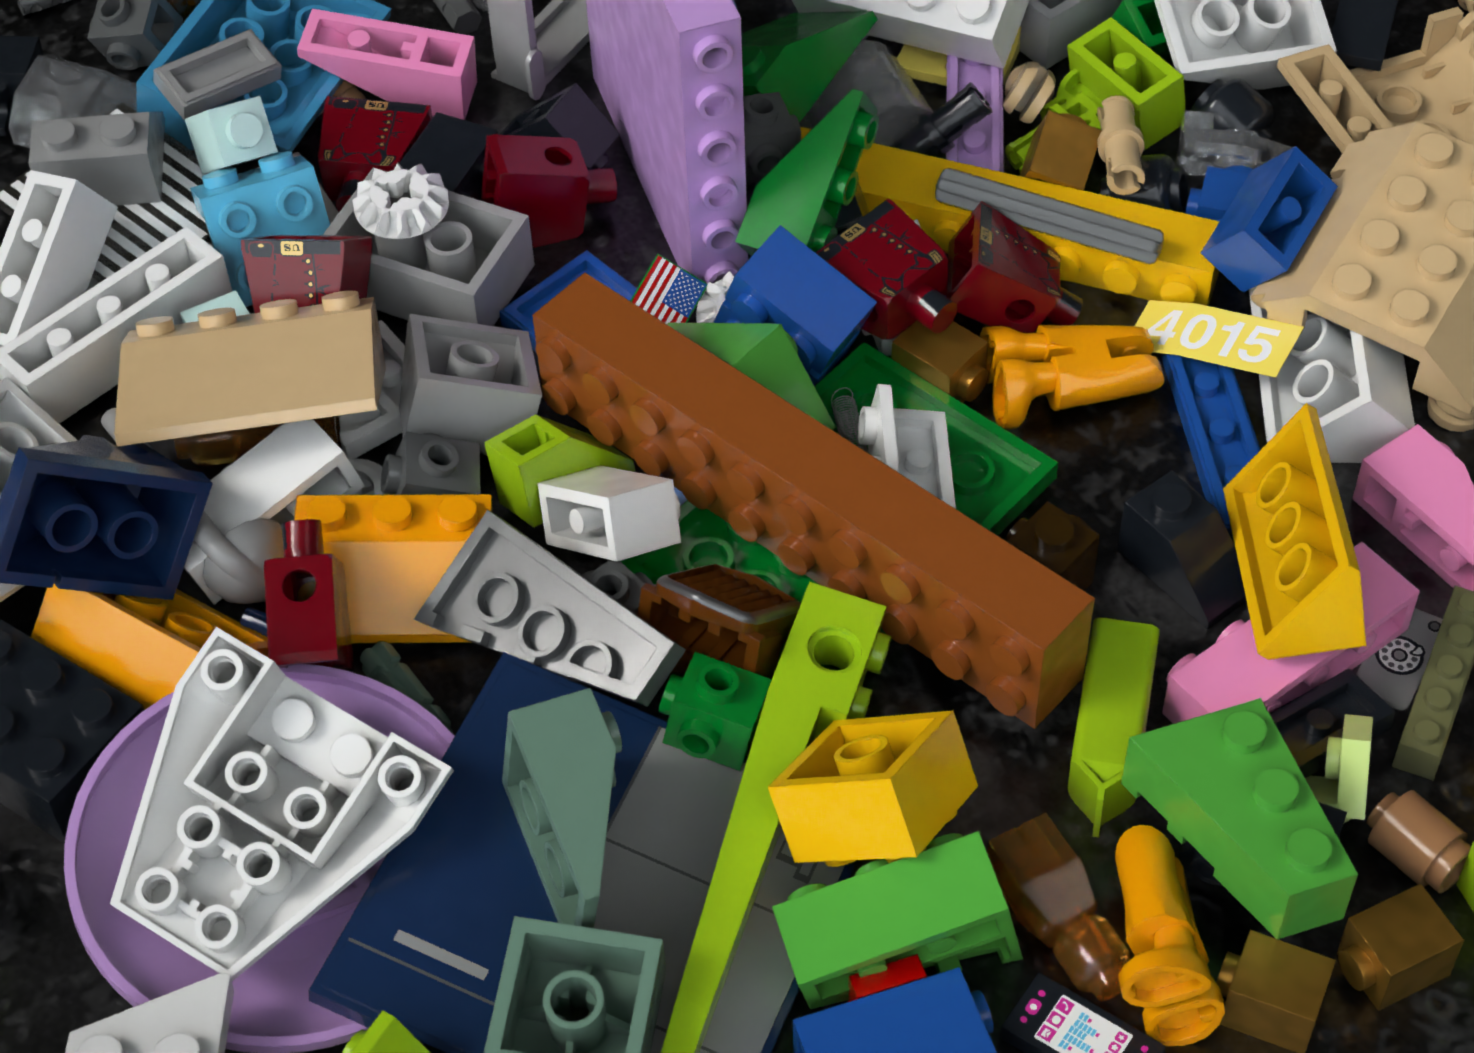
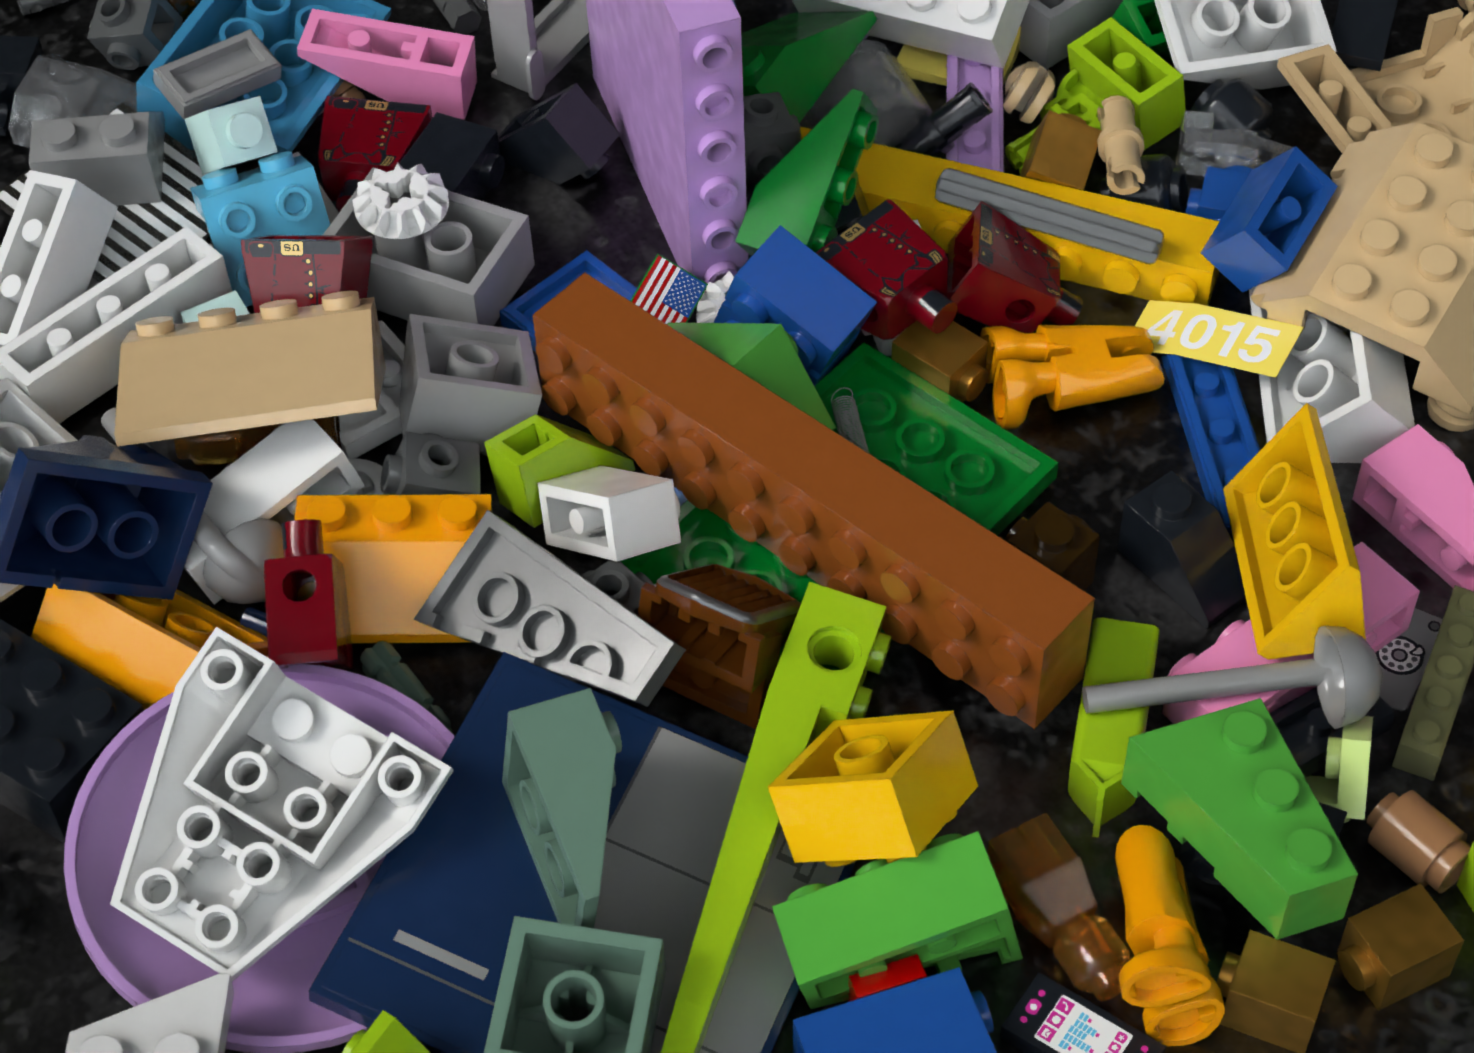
(546, 182): dark red torso -> none
(713, 710): green brick -> none
(909, 442): white bracket -> none
(1342, 669): none -> light grey piece

